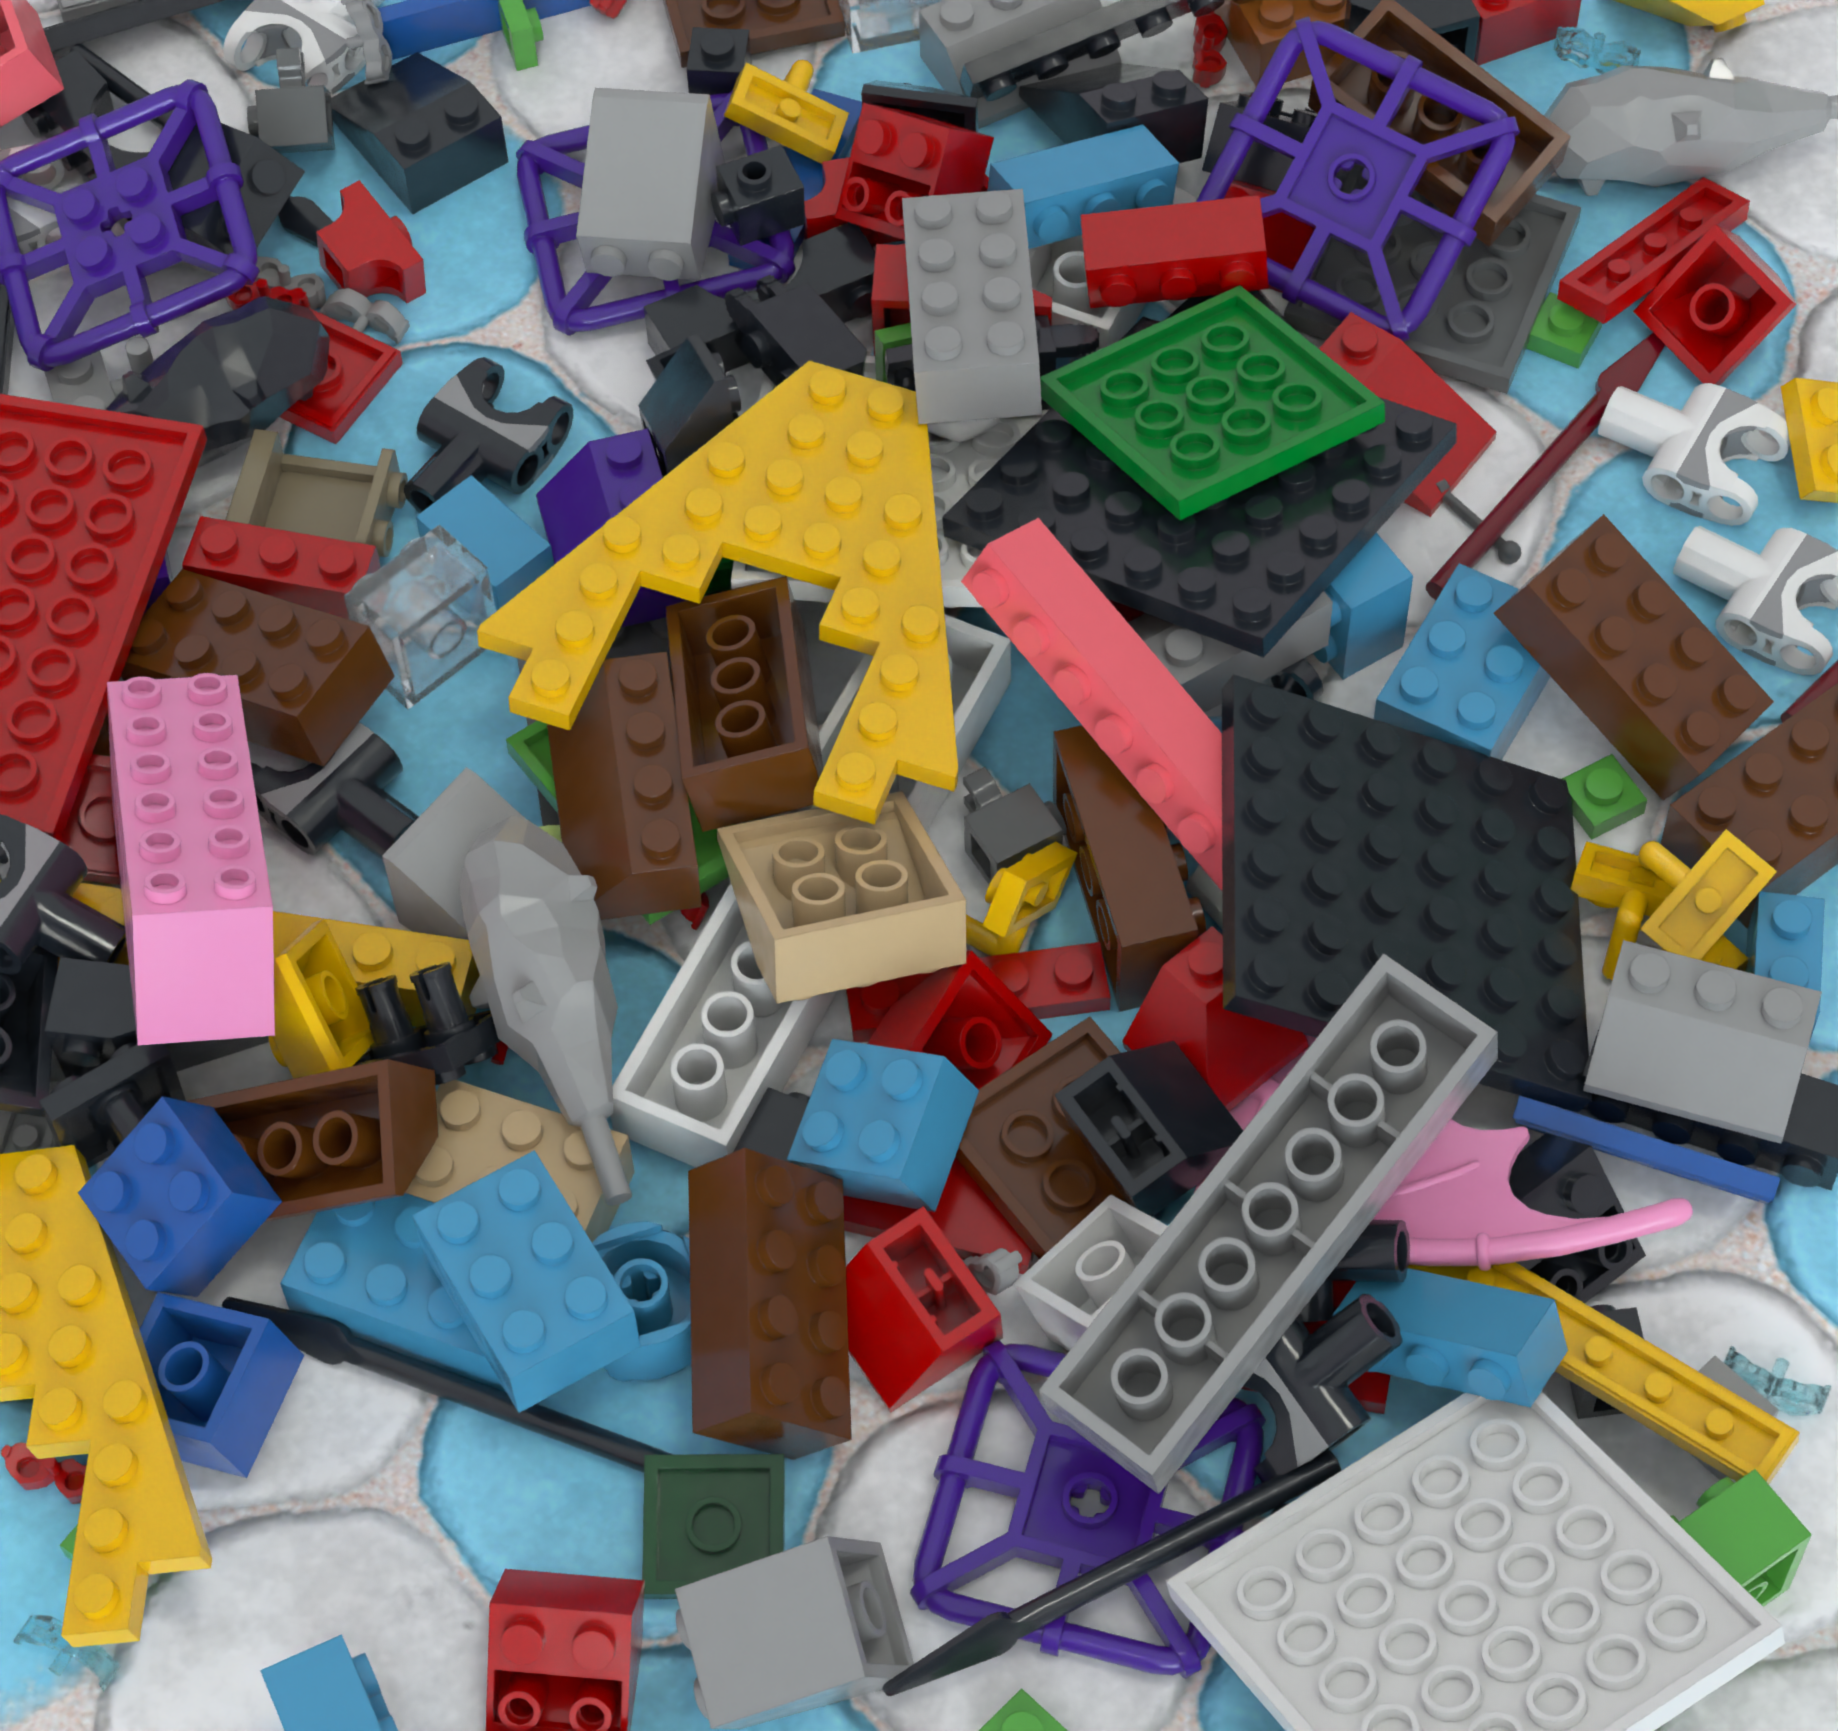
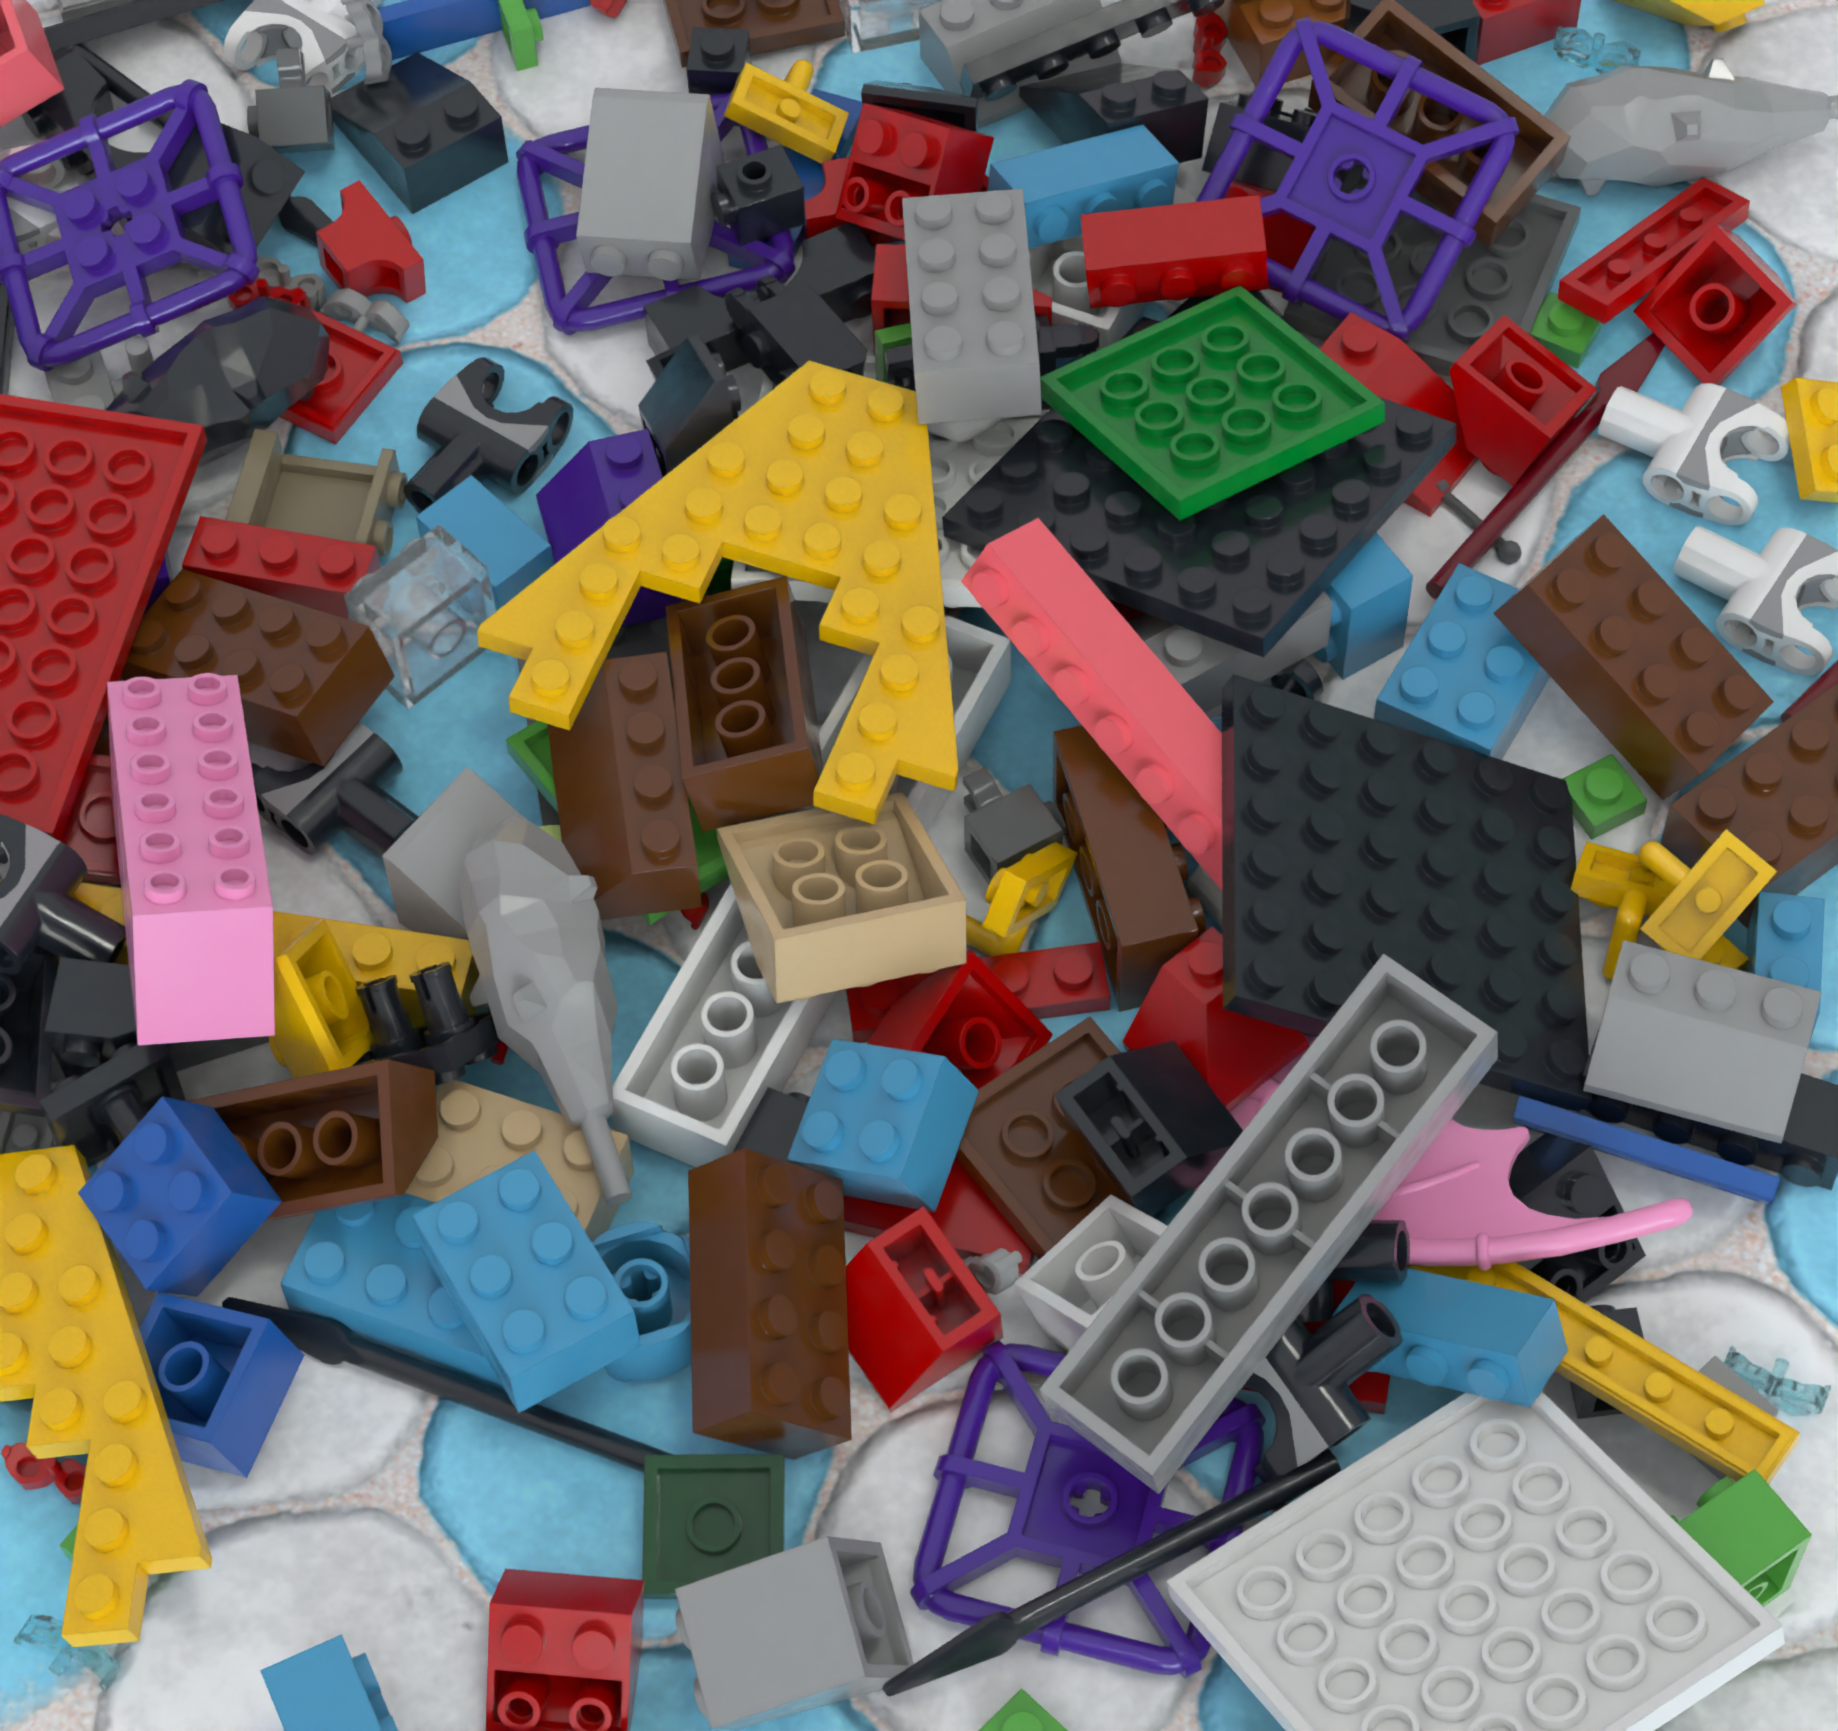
(1514, 398): none -> red slope

